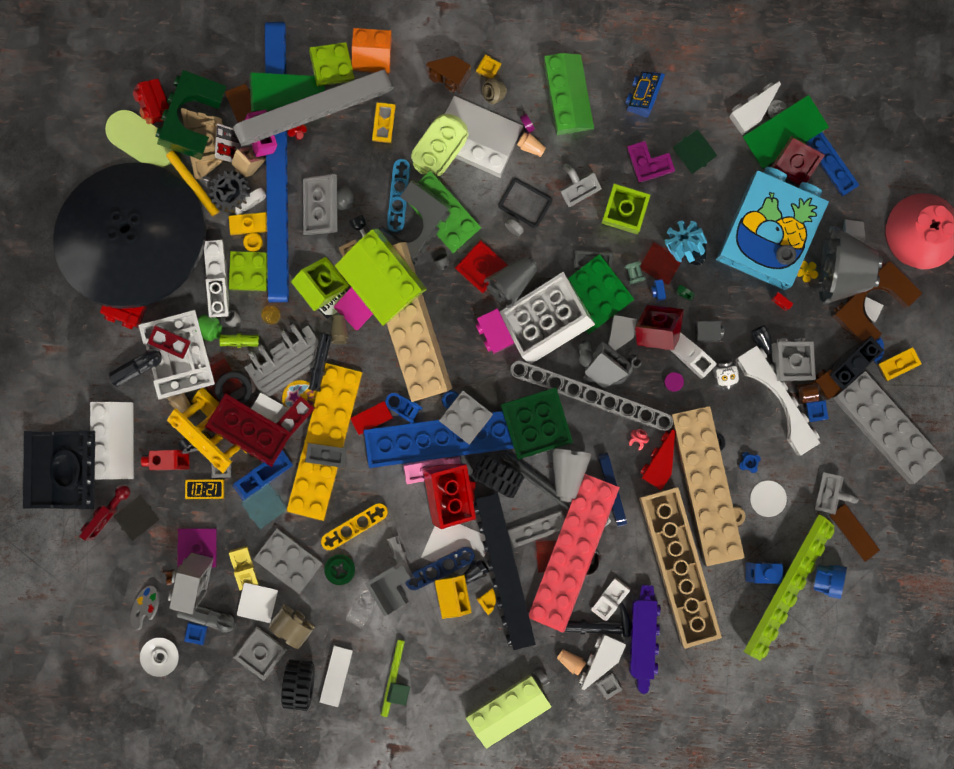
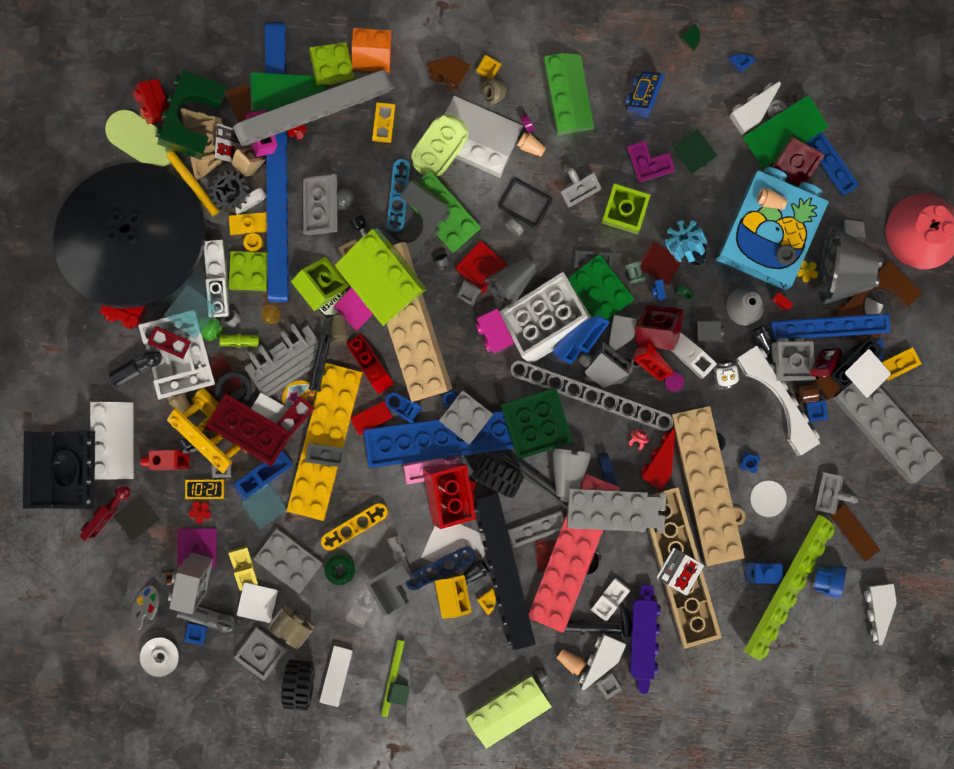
(191, 312): none -> clear light blue tile
(200, 511): none -> red plant
(369, 364): none -> red slope
(469, 292): none -> flat silver tile
(580, 339): none -> blue slope
(615, 510): none -> light grey hinge
(648, 357): none -> red slope
(680, 571): none -> sticker
(691, 37): none -> dark green tile
(741, 61): none -> blue tile
(745, 306): none -> light grey cone
(771, 199): none -> light nougat cone
(826, 362): none -> dark red piece
(831, 326): none -> blue tile
(867, 373): none -> white sticker
(882, 605): none -> white slope

